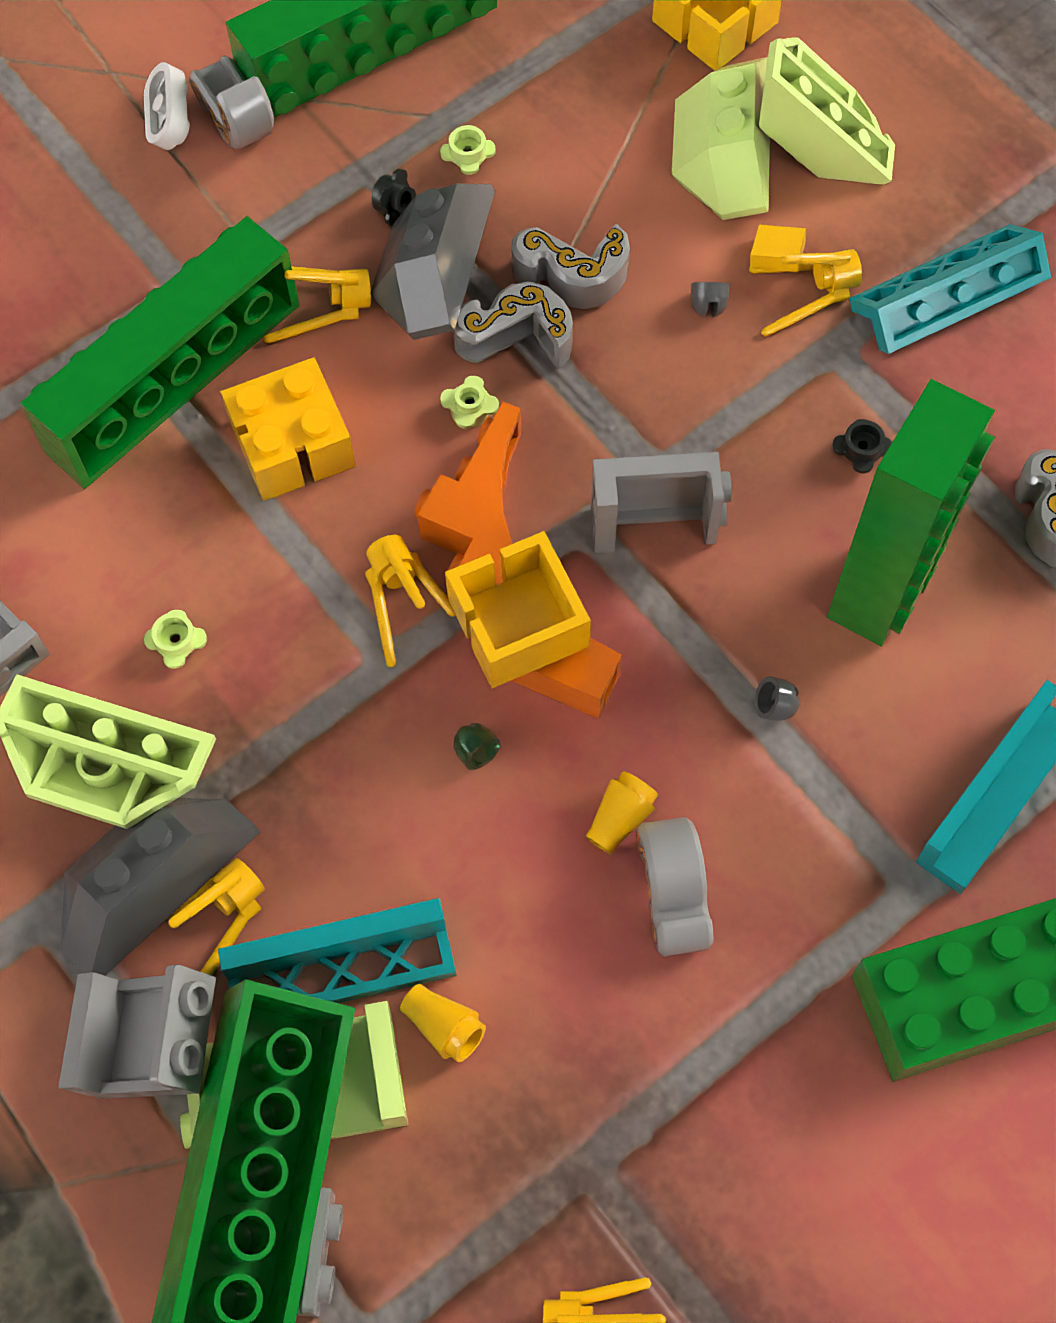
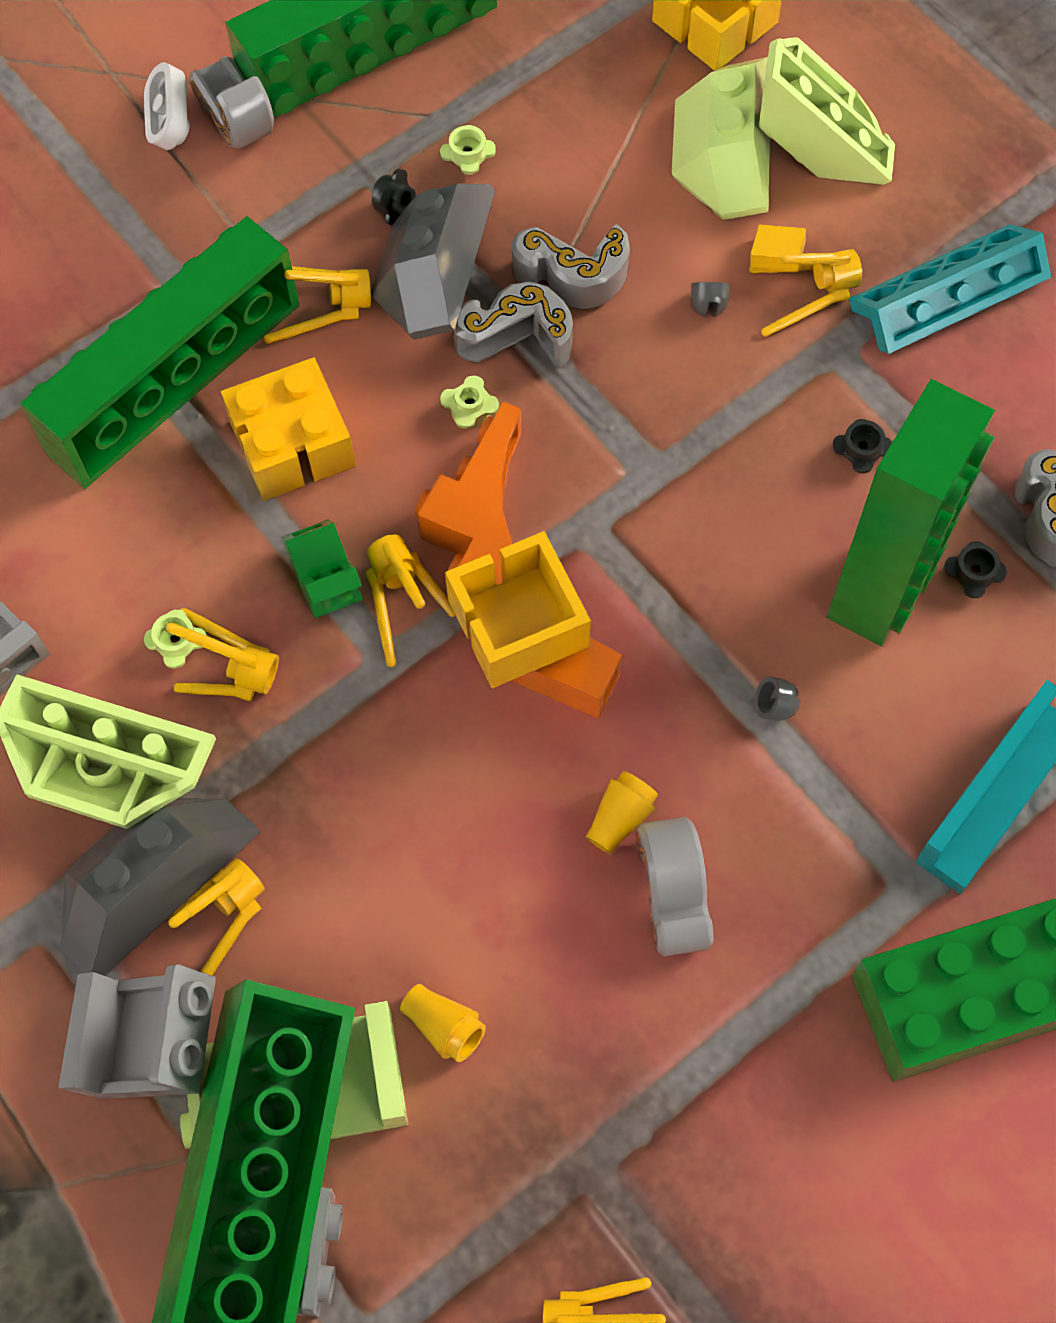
(249, 664): none -> yellow plant
(322, 568): none -> green brick
(348, 940): teal fence -> none
(475, 745): clear green hinge -> none
(658, 491): light grey panel -> none
(979, 556): none -> pearl dark grey plate

